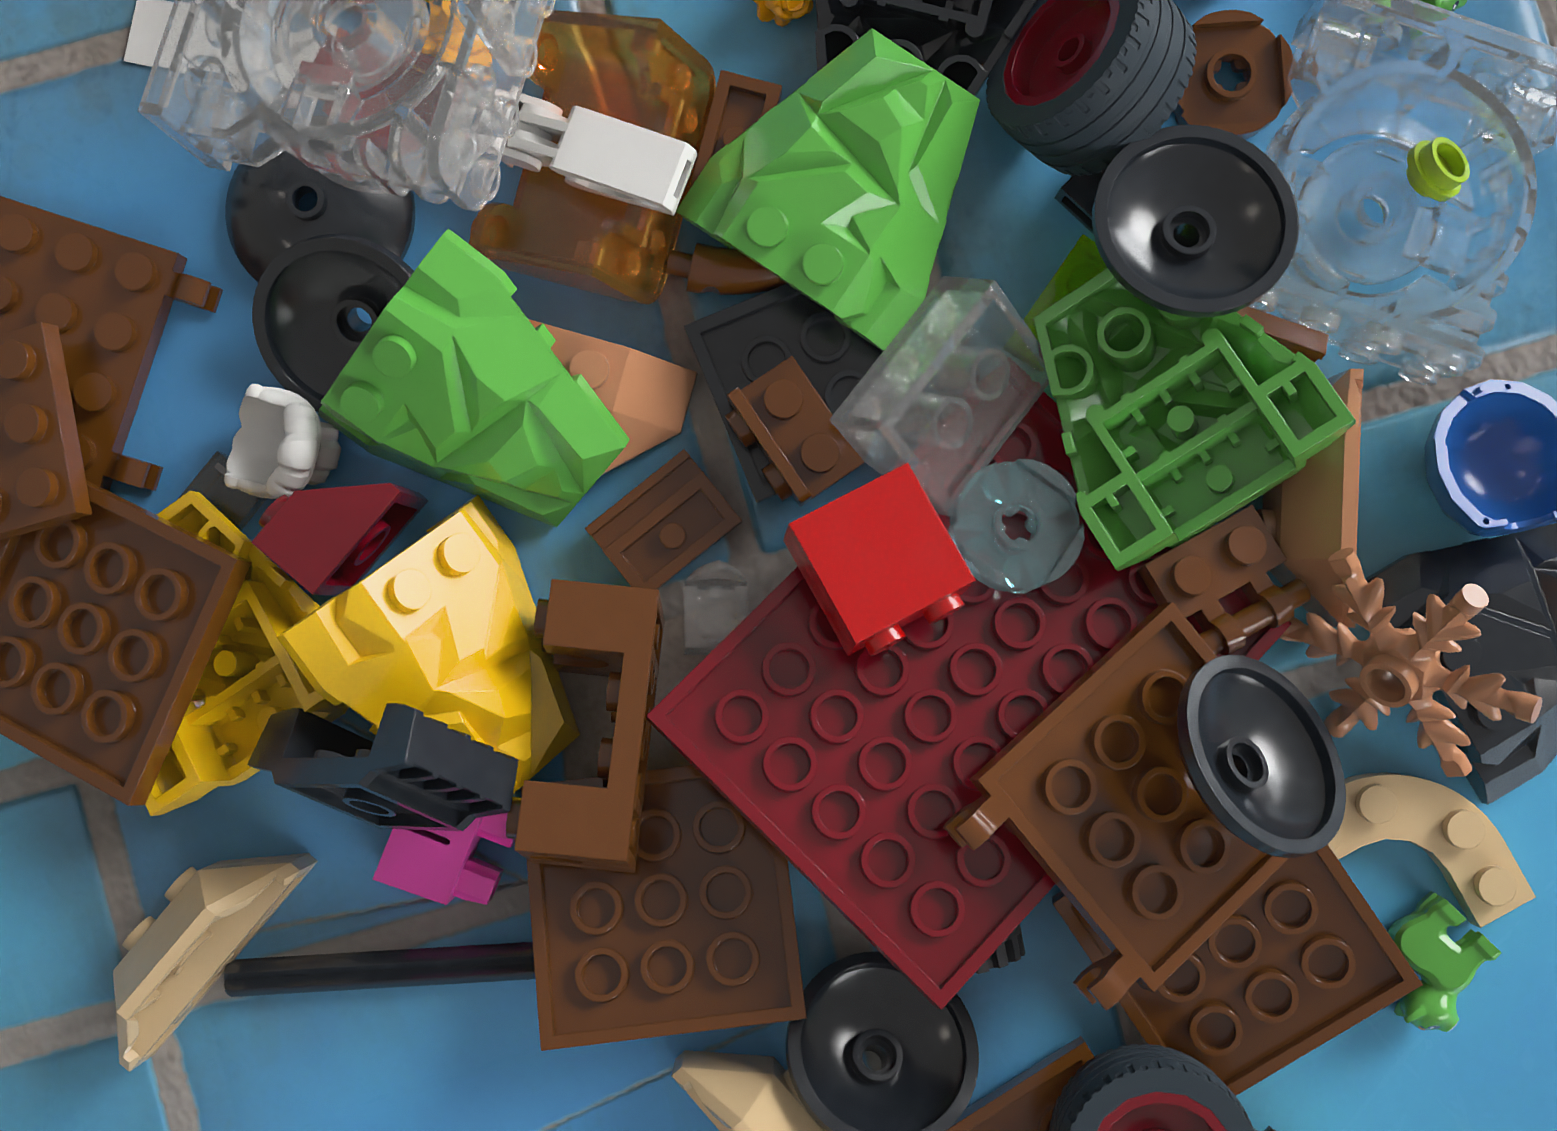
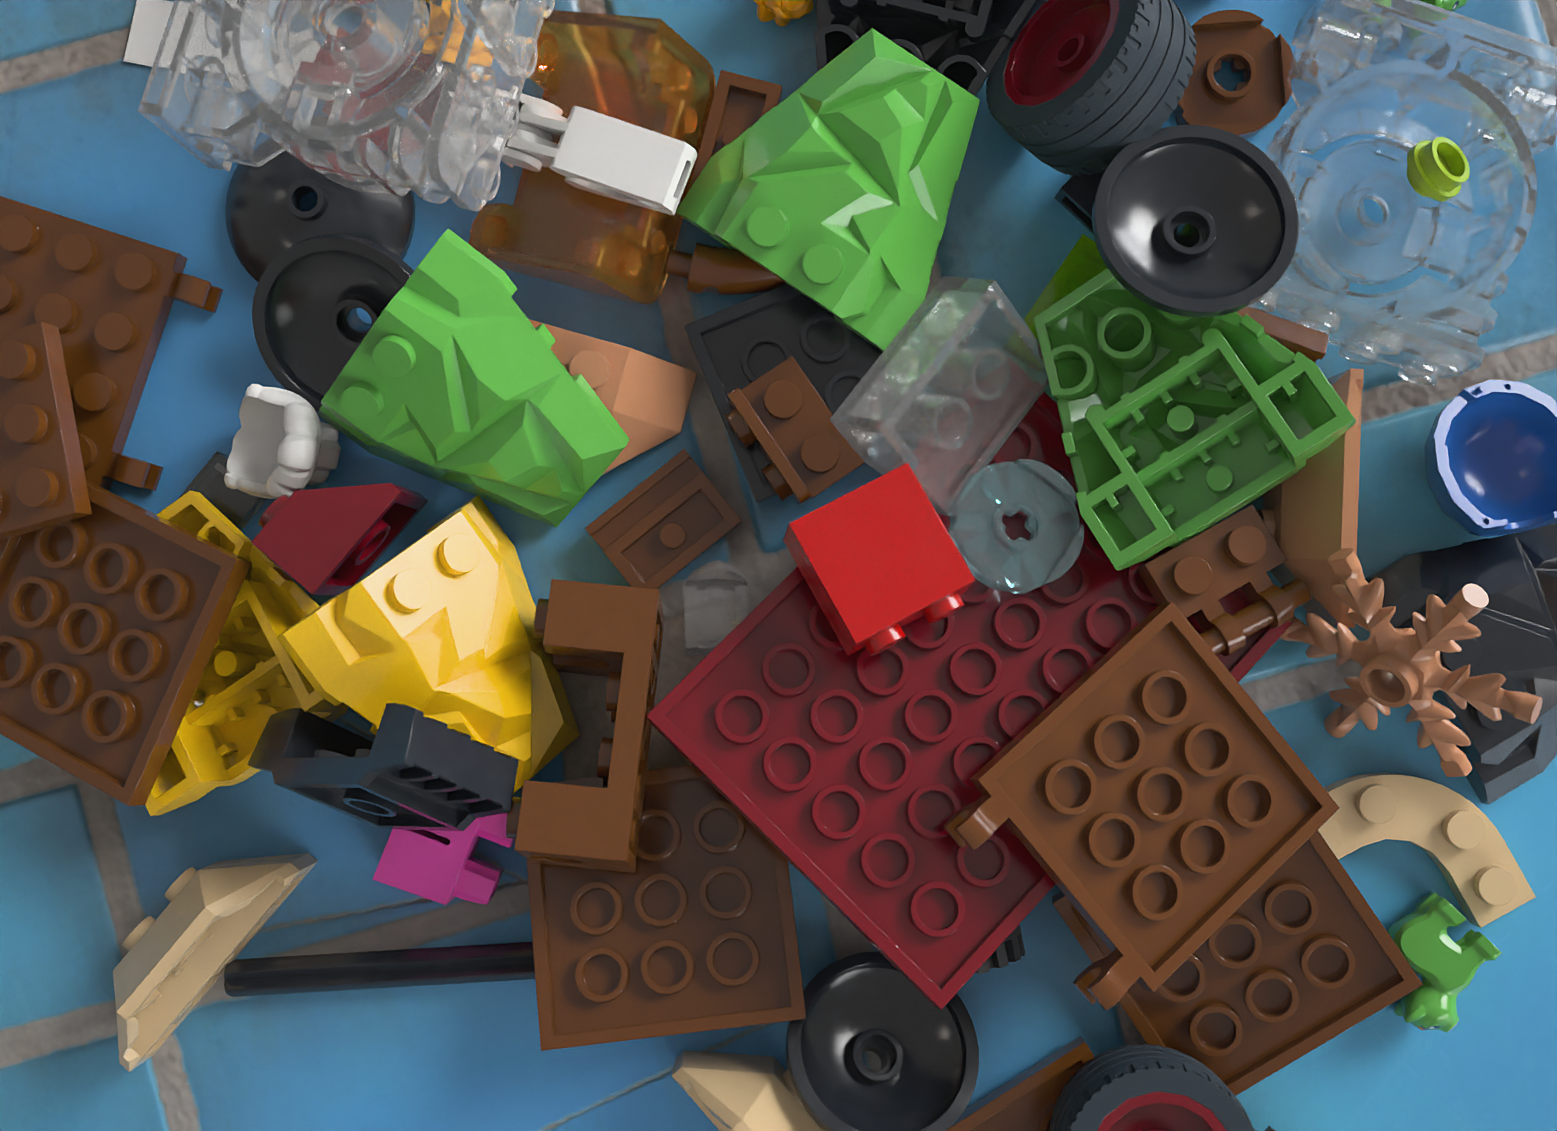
(1260, 757): black dish -> none

